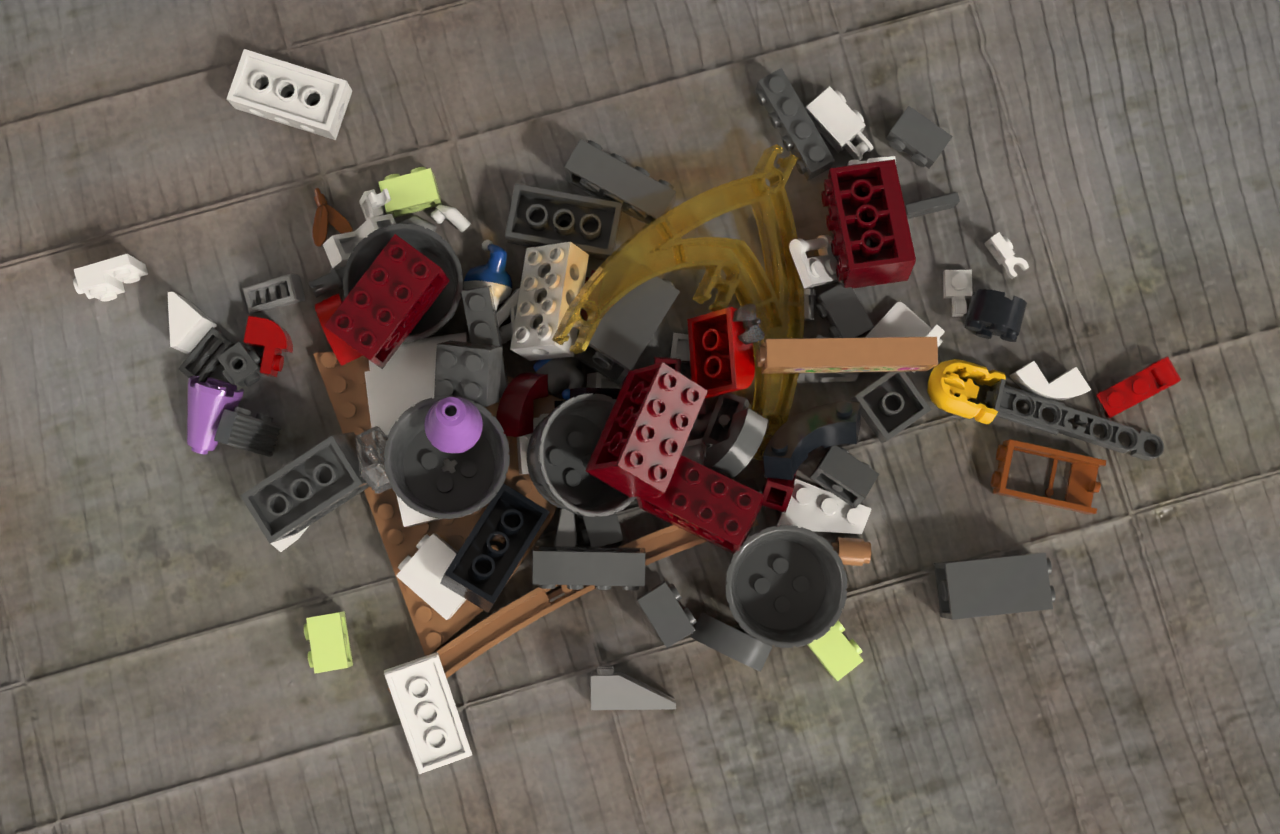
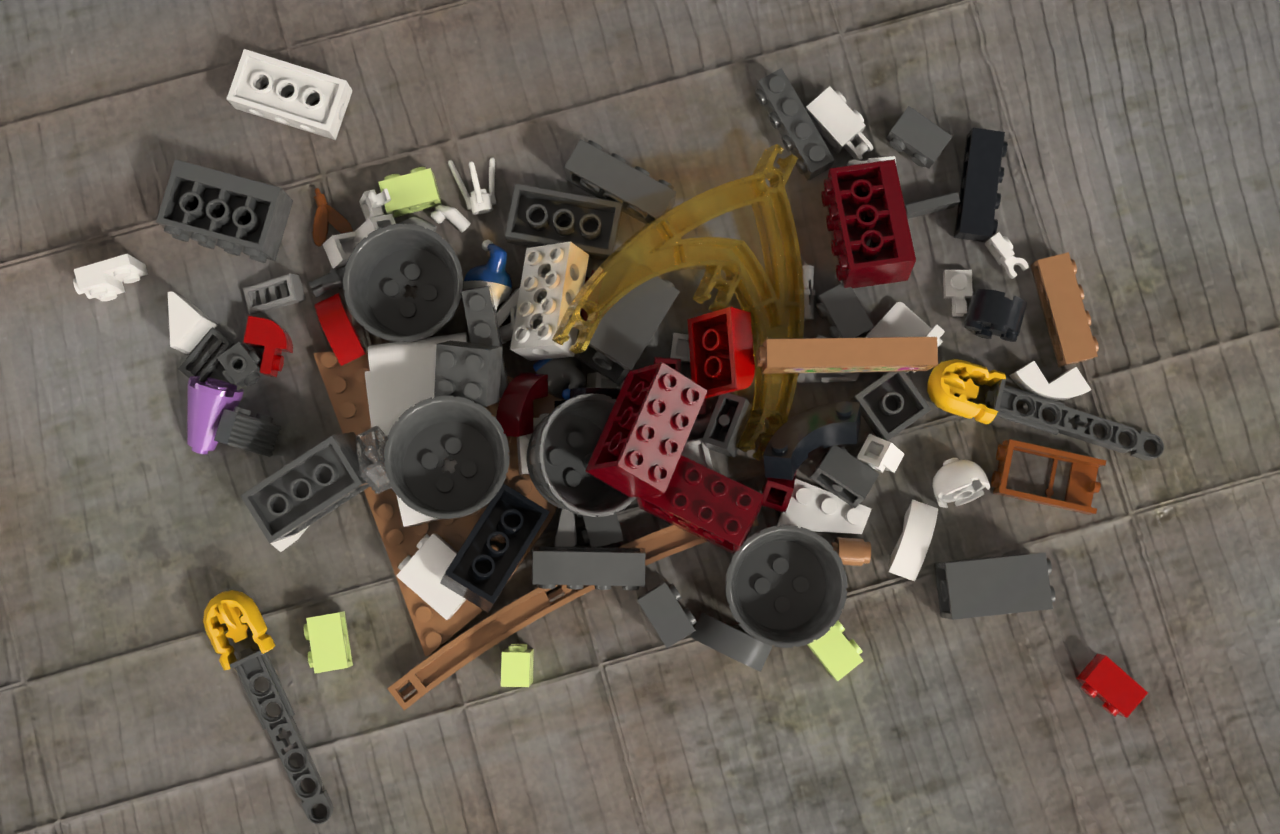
(224, 211): none -> dark grey brick
(227, 609): none -> dark grey piece
(388, 301): dark red brick -> none
(428, 712): white tile -> none
(453, 425): medium lavender cone -> none
(480, 200): none -> white plant
(517, 666): none -> yellowish green brick
(622, 692): light grey slope -> none
(736, 452): dark grey brick -> none
(747, 315): clear smoke piece -> none
(818, 269): white plate -> none
(880, 454): none -> white brick
(914, 541): none -> white brick
(959, 482): none -> white cylinder
(980, 185): none -> black brick
(1064, 309): none -> medium nougat brick
(1111, 685): none -> red brick
(1138, 387): red plate -> none

